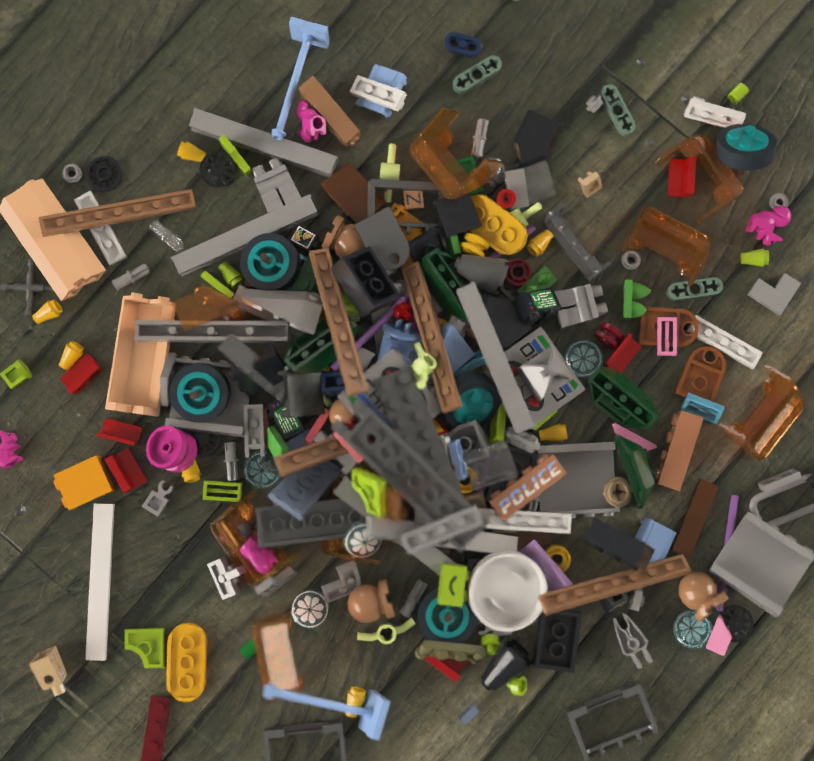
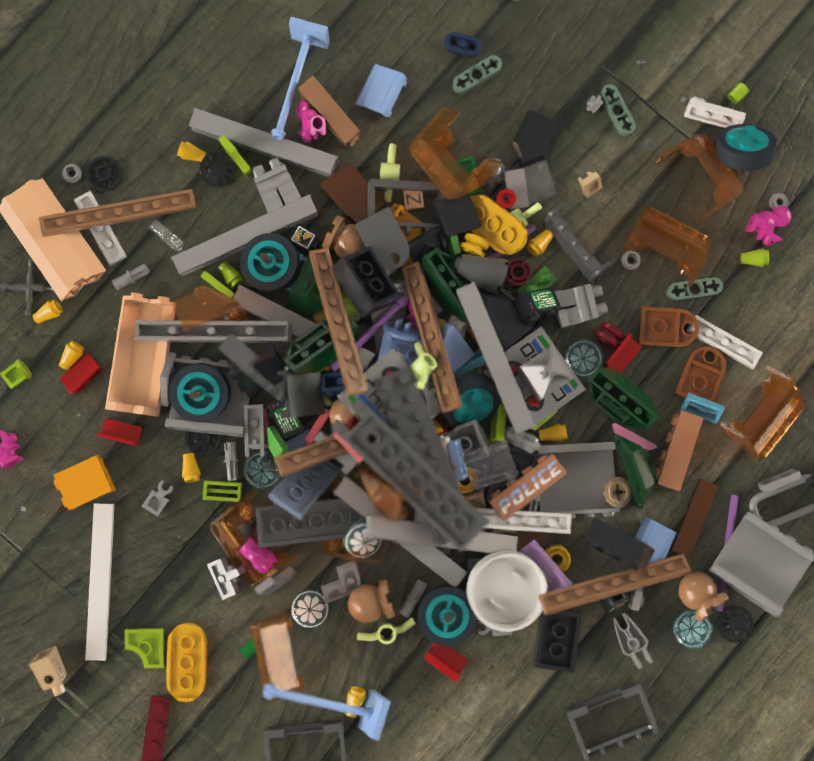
(126, 470): red panel -> none
(171, 449): dark pink wheel -> none
(297, 307): light grey wedge -> none
(372, 491): lime tile -> none
(378, 93): white hinge -> none
(403, 311): red tile -> none
(442, 529): light grey tile -> none
(448, 650): olive plate -> none
(452, 584): lime brick -> none
(468, 713): sand blue tile -> none
(479, 138): light grey axle -> none
(490, 642): lime tile -> none
(506, 664): black cone -> none
(518, 685): lime tile -> none
(633, 291): bright green tile -> none
(666, 319): bright pink tile -> none
(682, 177): red panel -> none
(719, 637): bright pink tile -> none
(774, 298): light grey tile -> none

